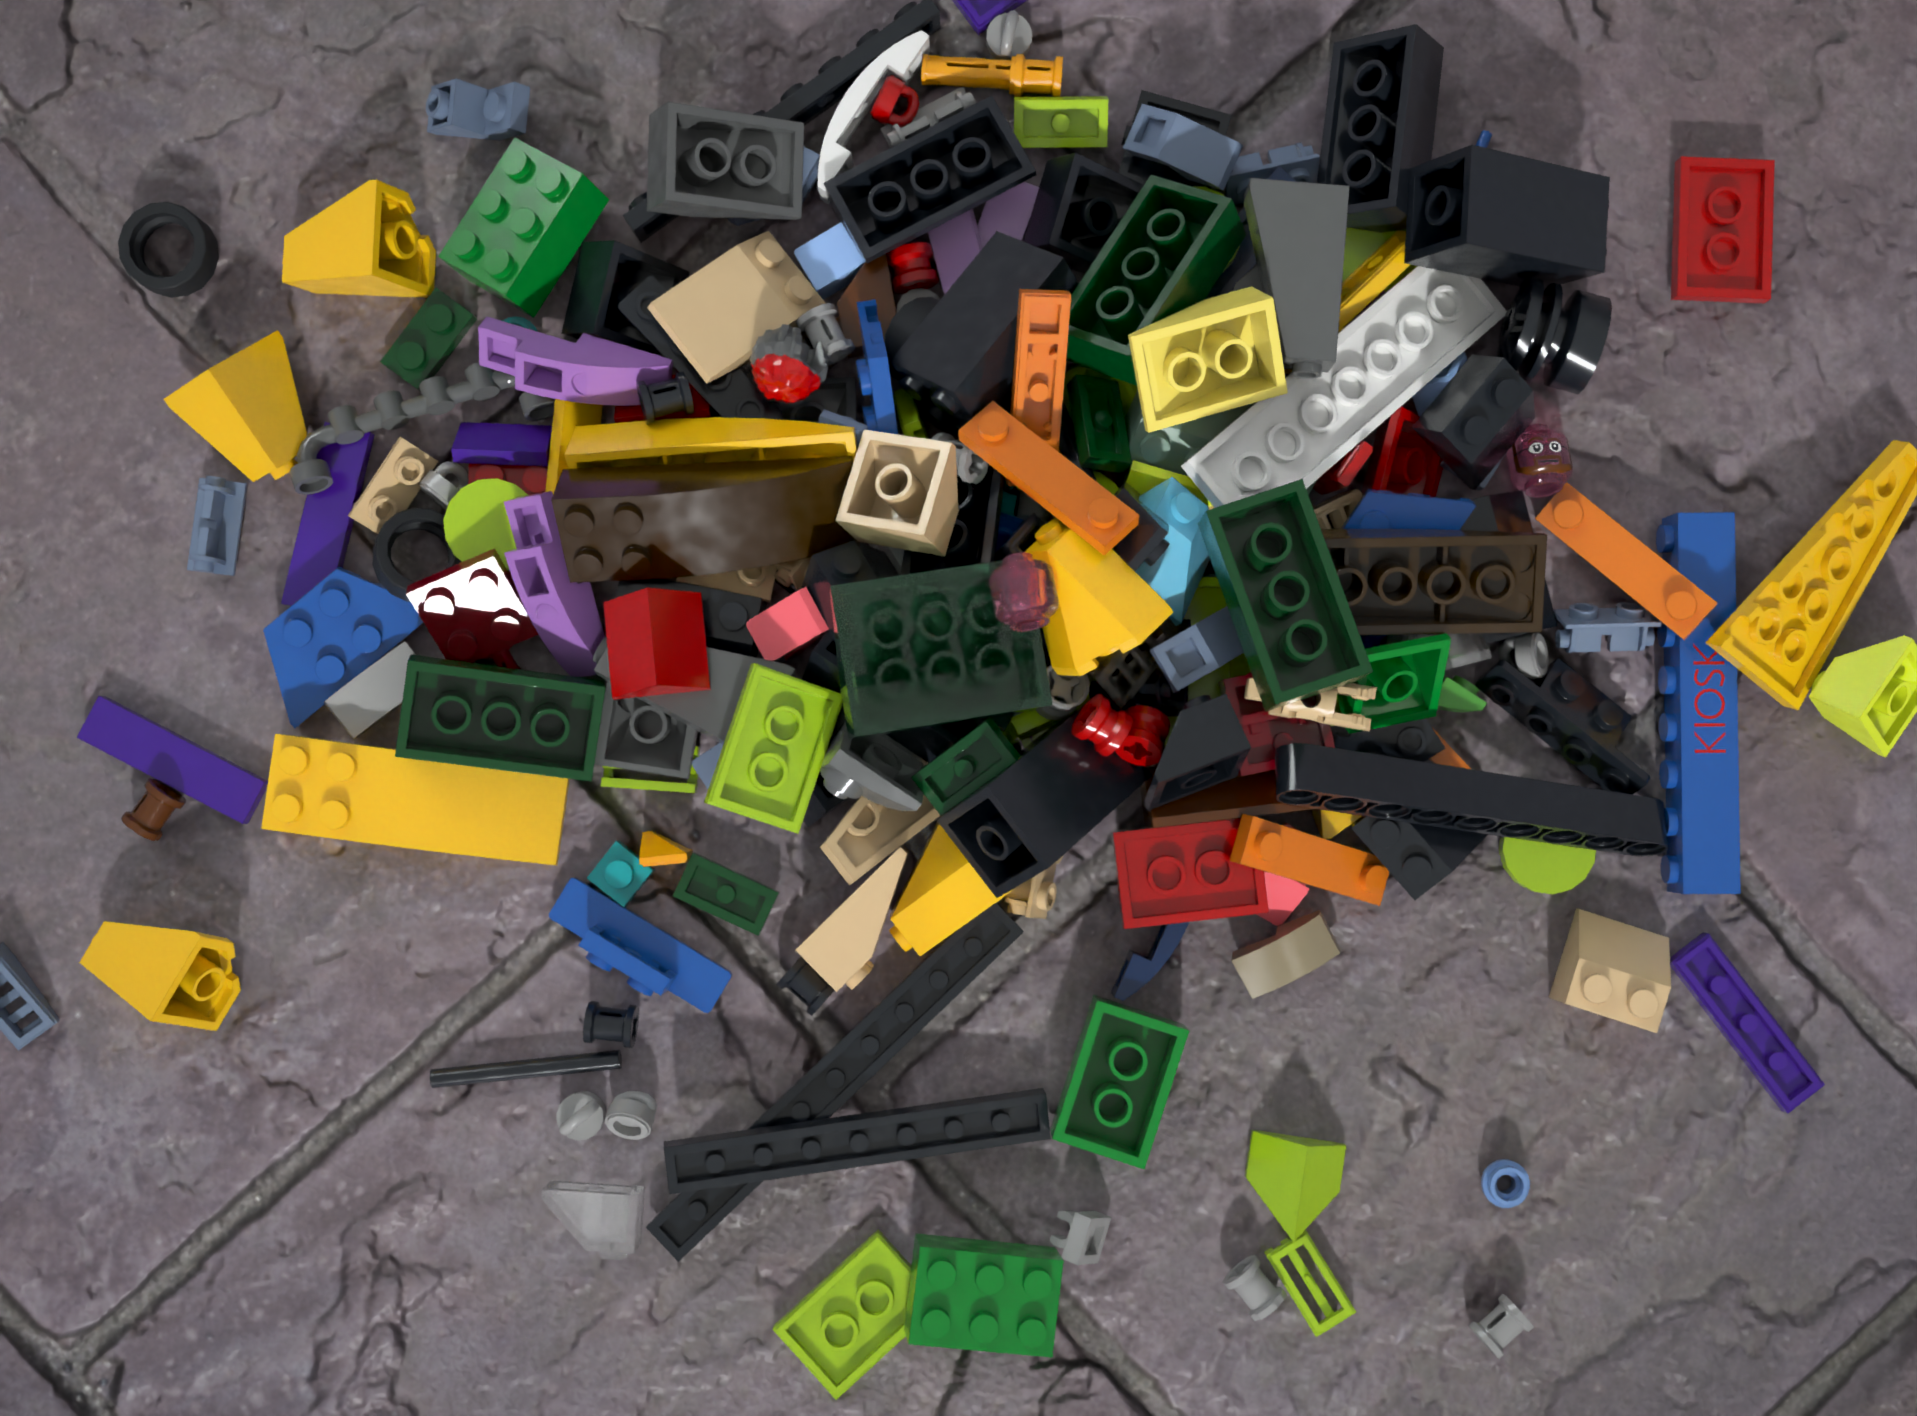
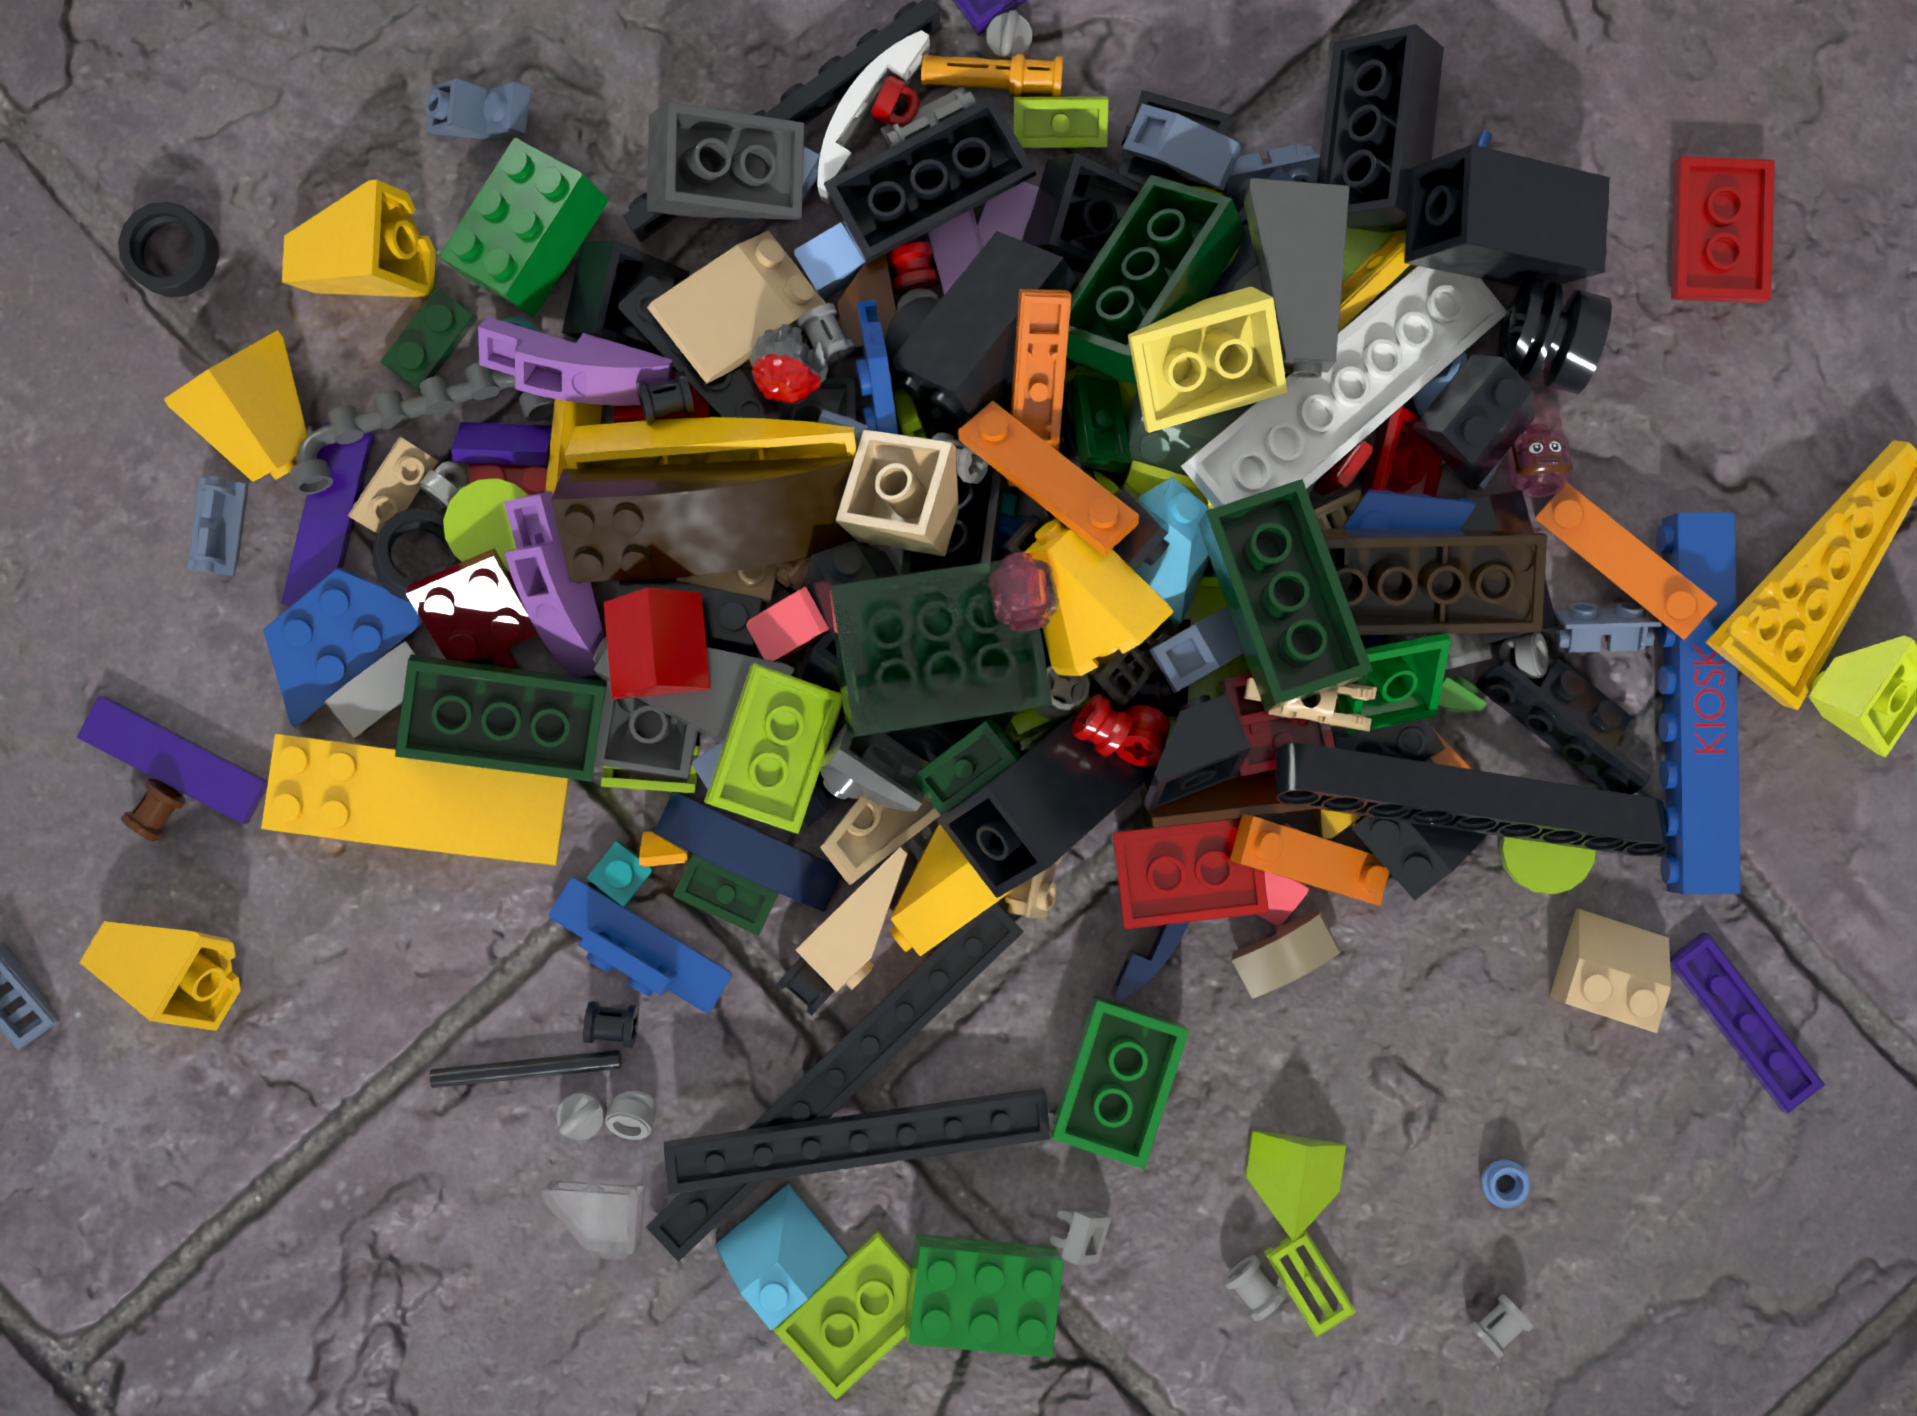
(747, 851): none -> dark blue slope
(780, 1255): none -> medium azure slope

